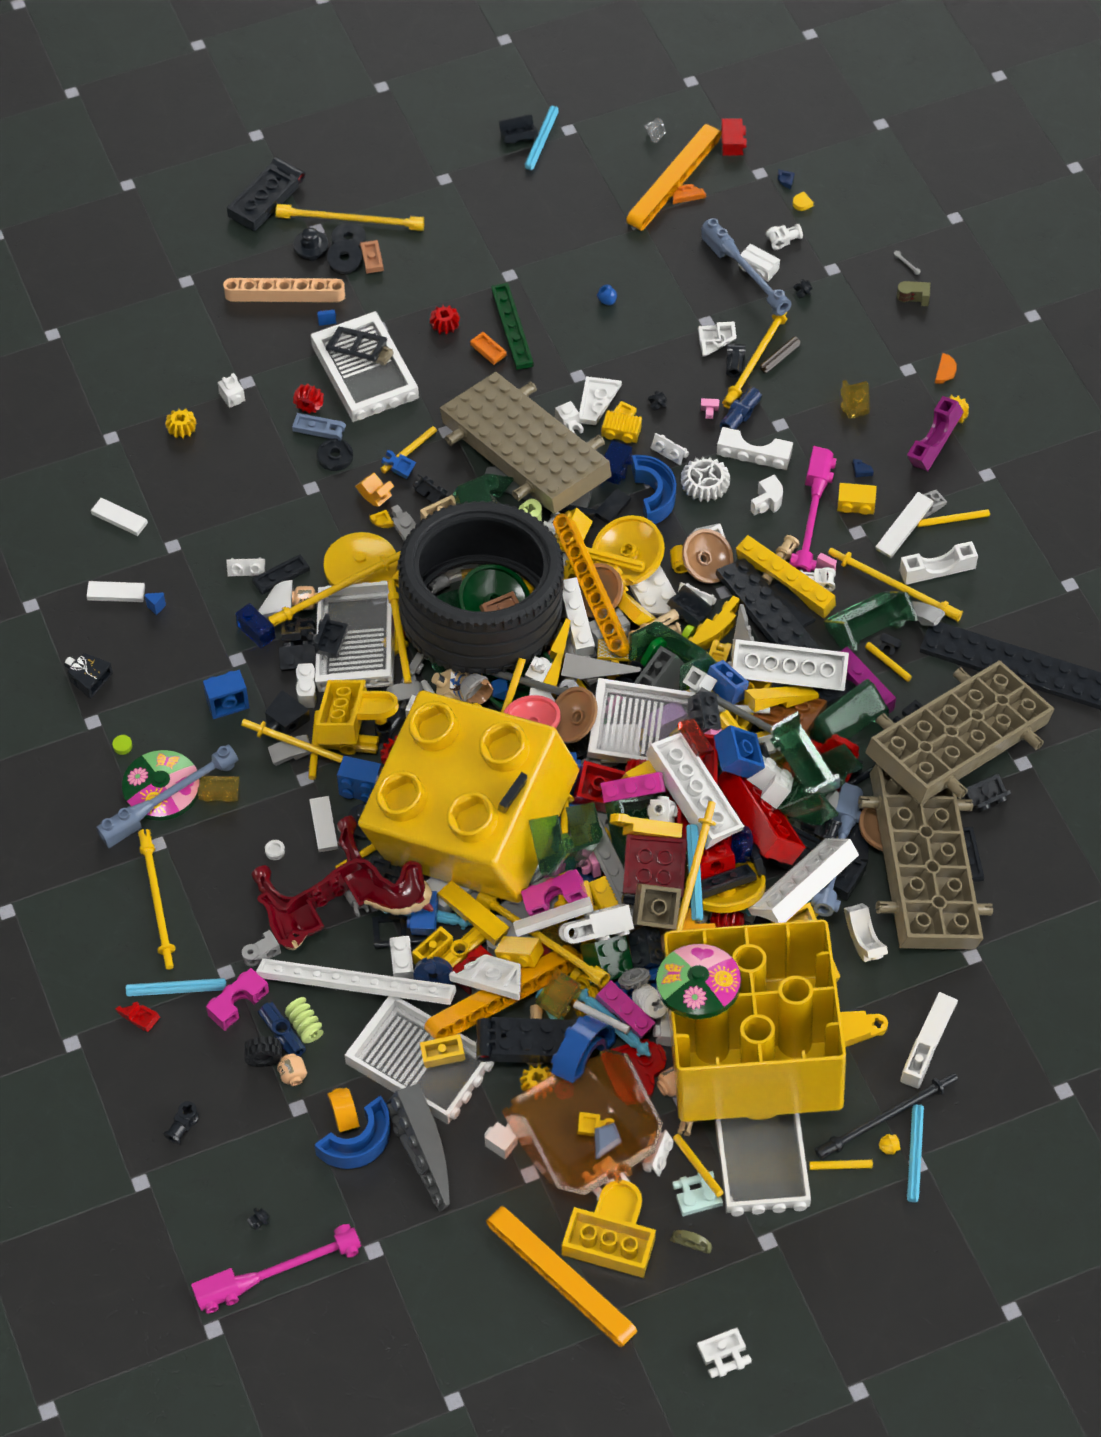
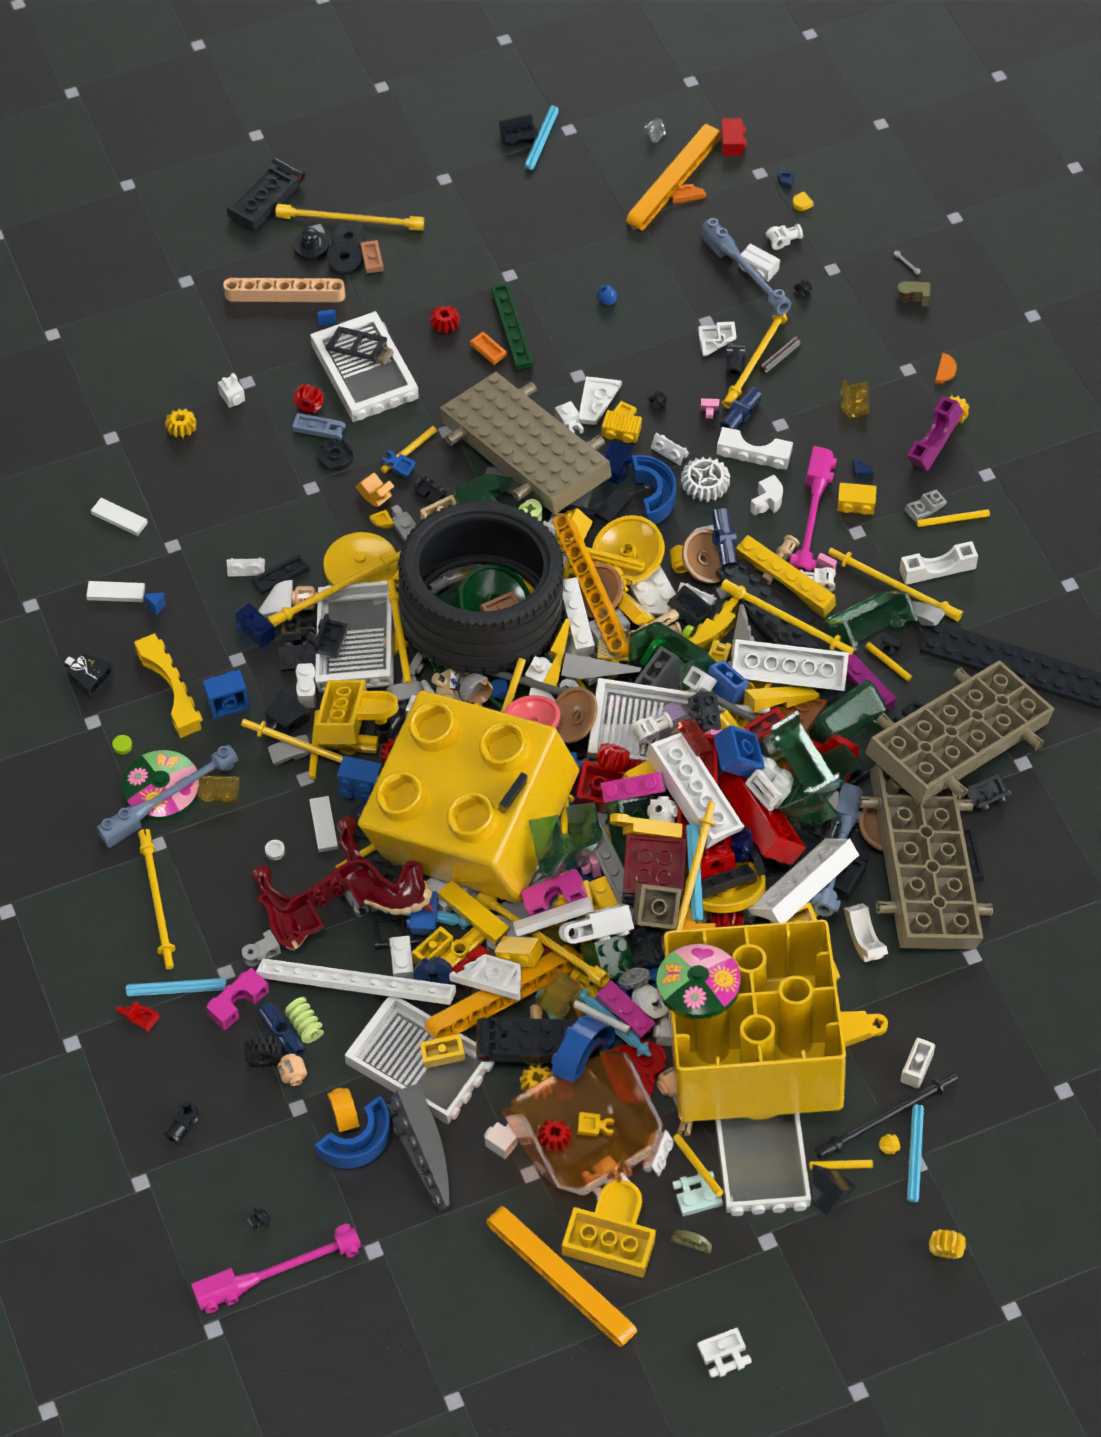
(153, 656): none -> yellow arch
(554, 1129): none -> red gear
(606, 1139): sand blue piece -> none
(613, 757): none -> red gear
(650, 728): none -> white connector
(724, 536): none -> dark blue piece
(740, 593): none -> yellow bar
(762, 725): none -> red brick
(774, 799): none -> white tile
(829, 1188): none -> black slope
(904, 525): white tile -> none
(938, 1018): white tile -> none
(947, 1244): none -> yellow gear

